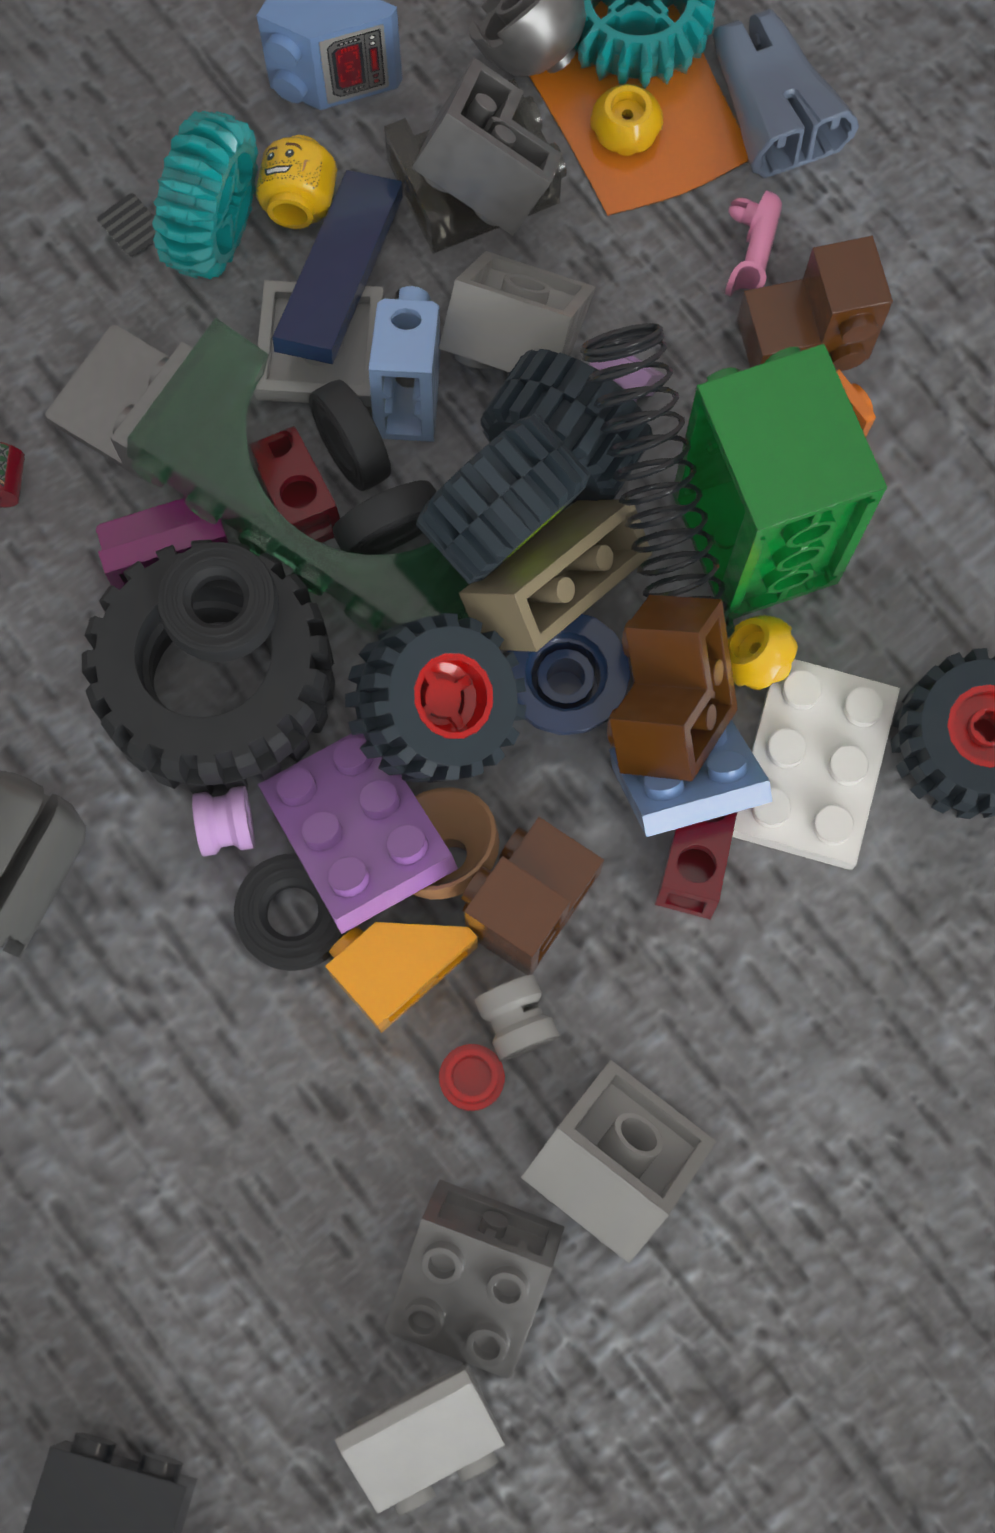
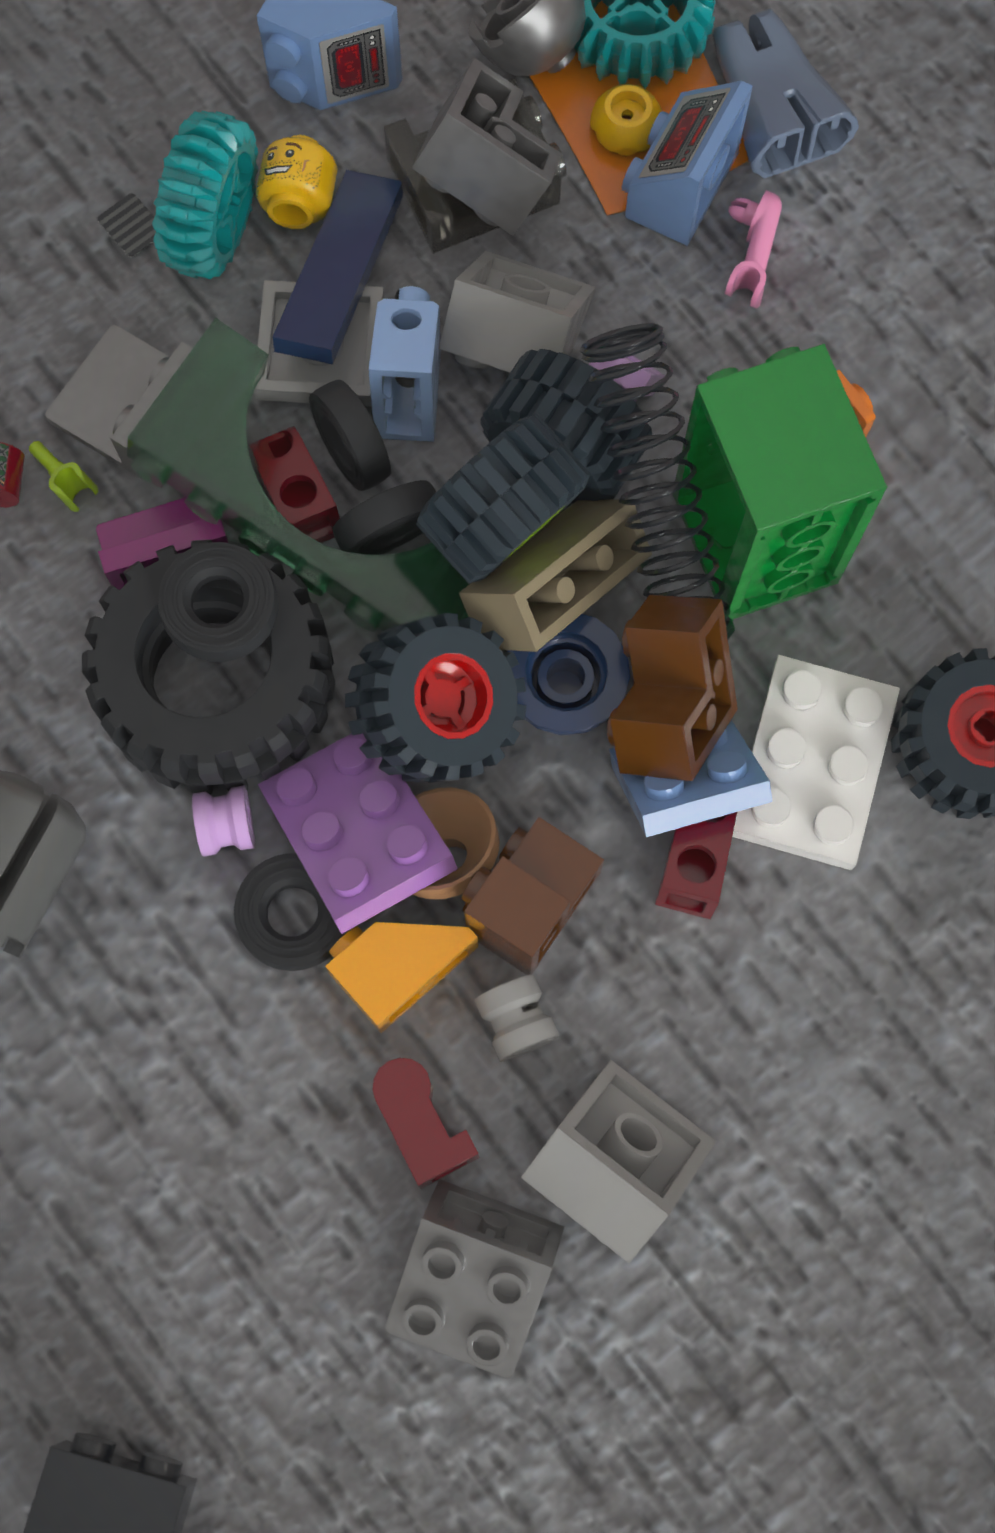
(66, 478): none -> lime hand
(405, 1100): none -> dark red leg
(422, 1440): light grey slope -> none
(471, 1077): red plate -> none
(687, 160): none -> medium blue slope
(761, 651): yellow plate -> none
(835, 304): reddish brown brick -> none

